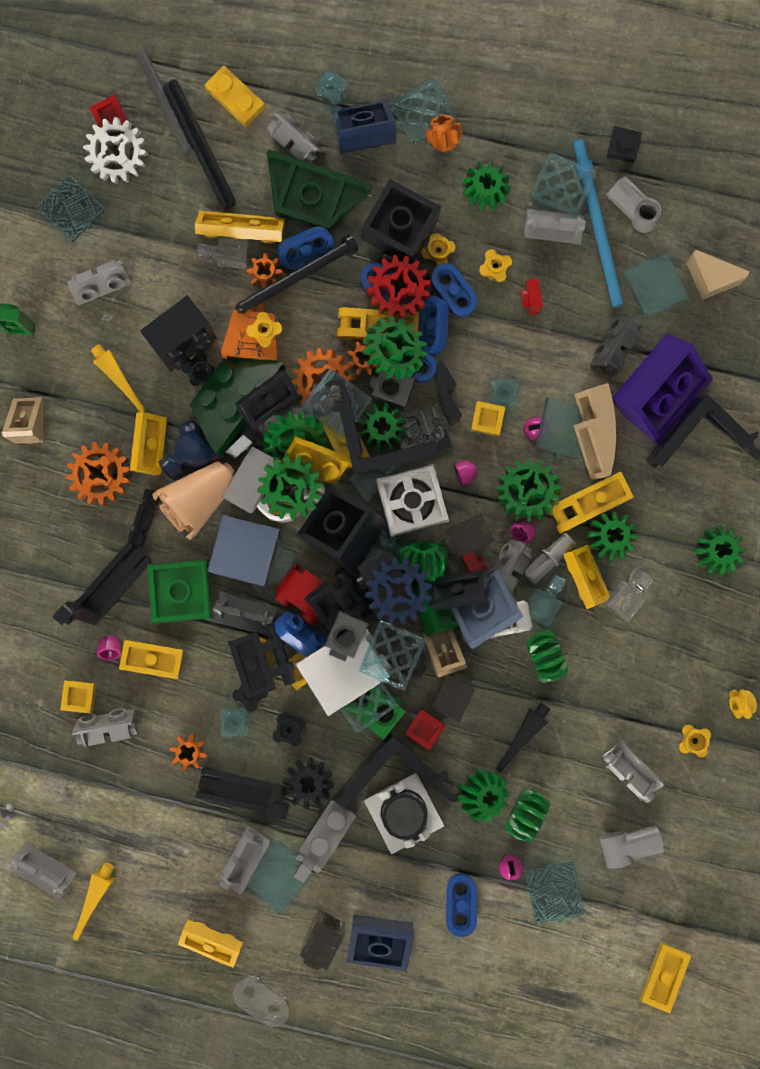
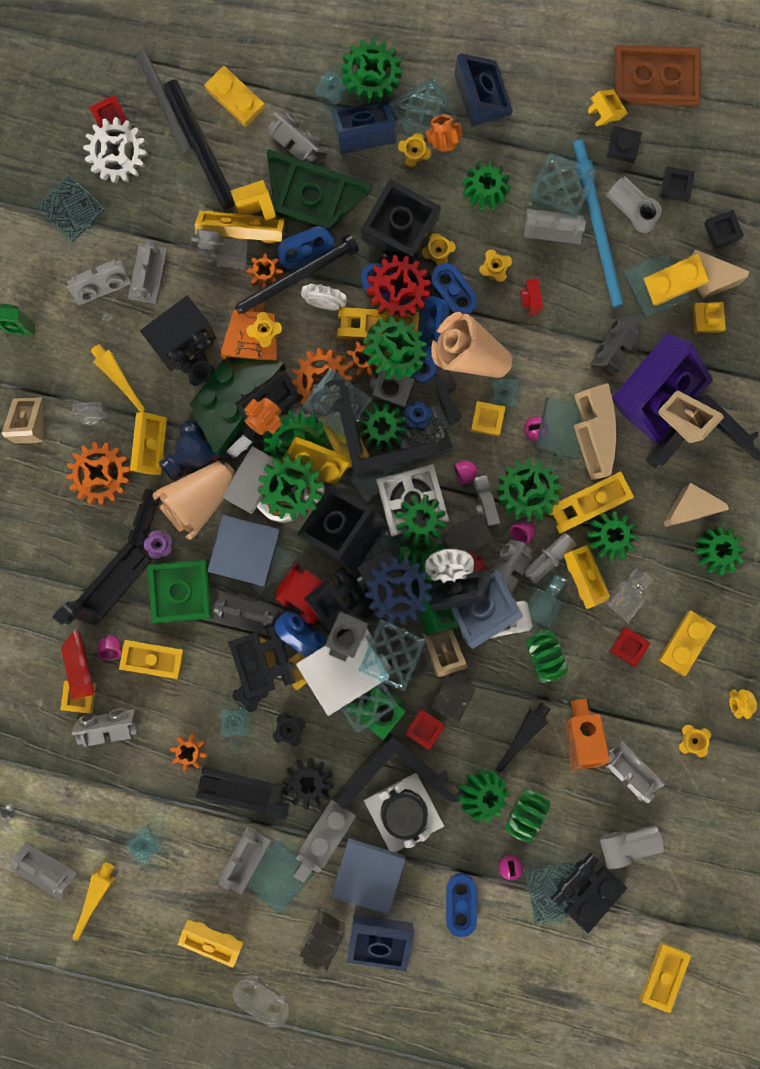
(77, 666): none -> red slope
(90, 412): none -> clear plate
(134, 846): none -> clear light blue plate
(147, 272): none -> light grey hinge
(158, 552): none -> medium lavender plate
(207, 239): none -> light grey plate
(253, 199): none -> yellow panel
(263, 416): none -> orange gear
(323, 297): none -> white gear
(368, 876): none -> sand blue tile
(373, 59): none -> green gear
(411, 514): none -> green gear
(416, 141): none -> yellow plate
(417, 407): none -> blue plate
(459, 564): none -> white gear
(469, 348): none -> light nougat cone
(481, 89): none -> dark blue slope
(486, 502): none -> light grey plate
(585, 750): none -> orange torso
(596, 896): none -> black plate
(608, 105): none -> yellow tile
(629, 647): none -> red tile
(657, 75): none -> dark orange tile
(676, 280): none -> yellow plate
(677, 184): none -> black plate
(686, 643): none -> yellow plate
(689, 417): none -> tan slope
(692, 505): none -> tan slope
(708, 317): none -> yellow tile
(723, 229): none -> black plate

